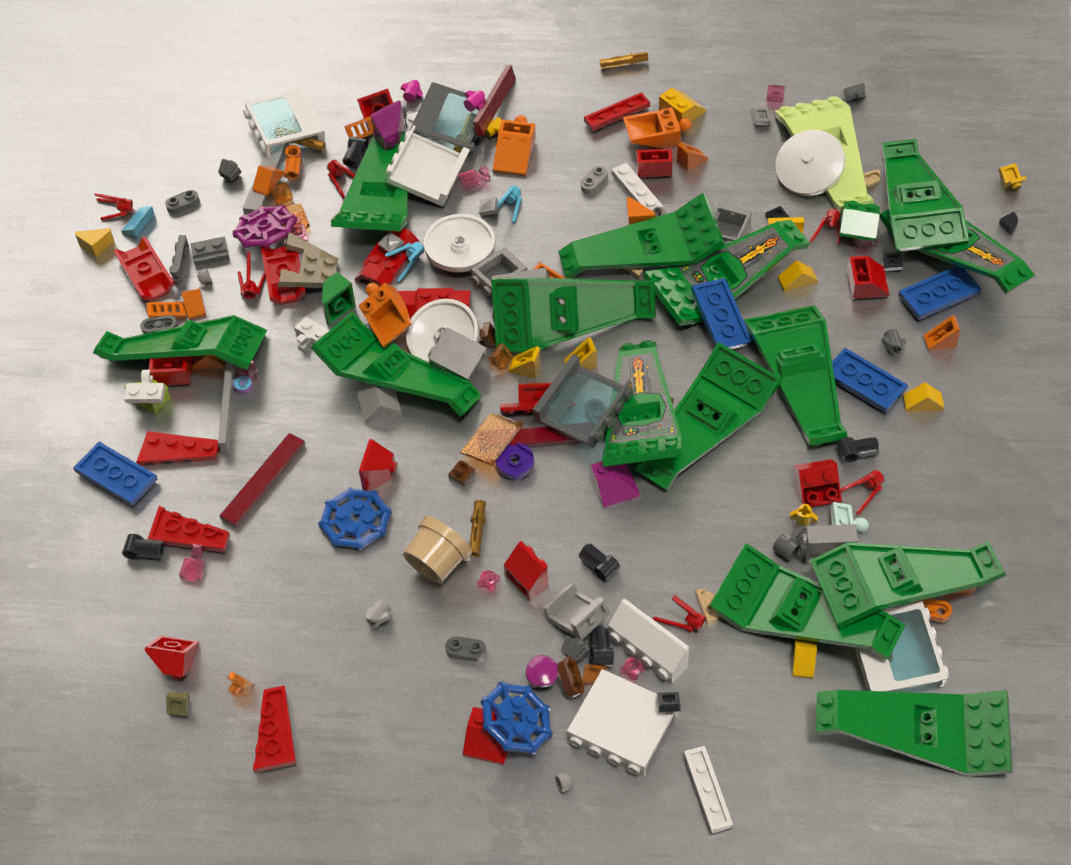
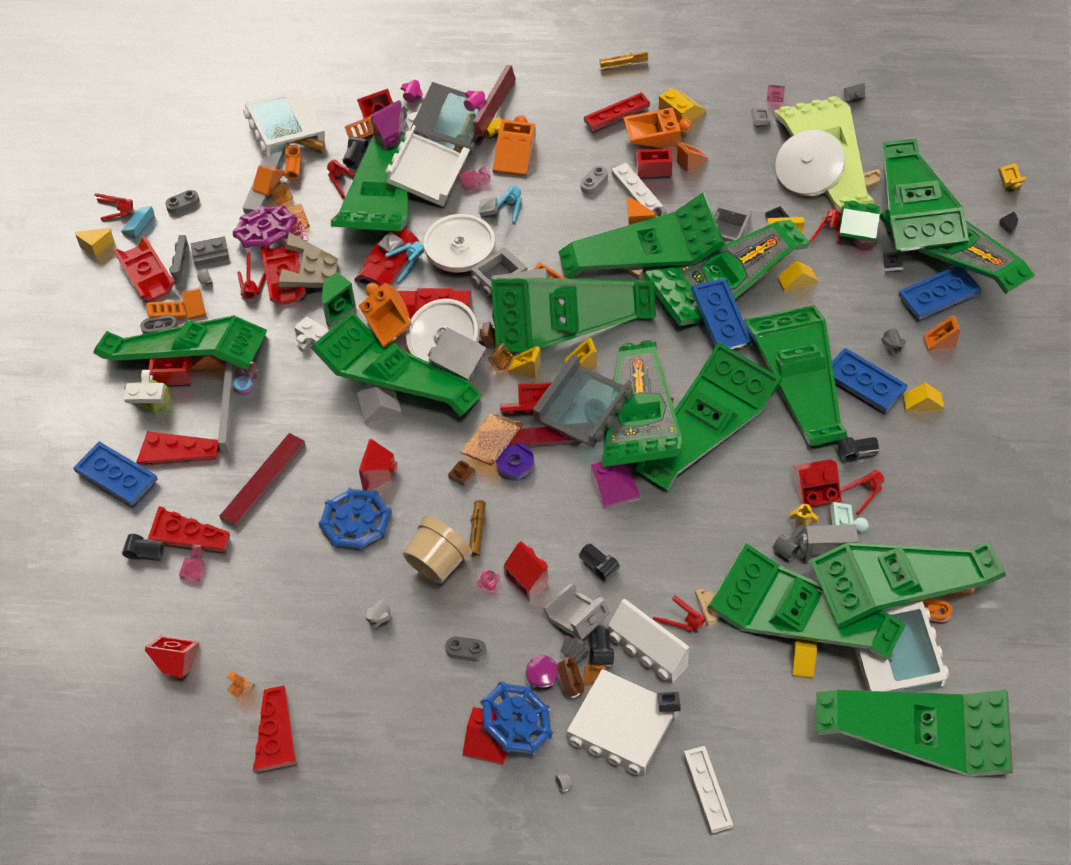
(177, 703): olive tile -> none
(229, 169): dark grey piece -> none
(632, 663): clear pink plate -> none
(867, 278): red slope -> none

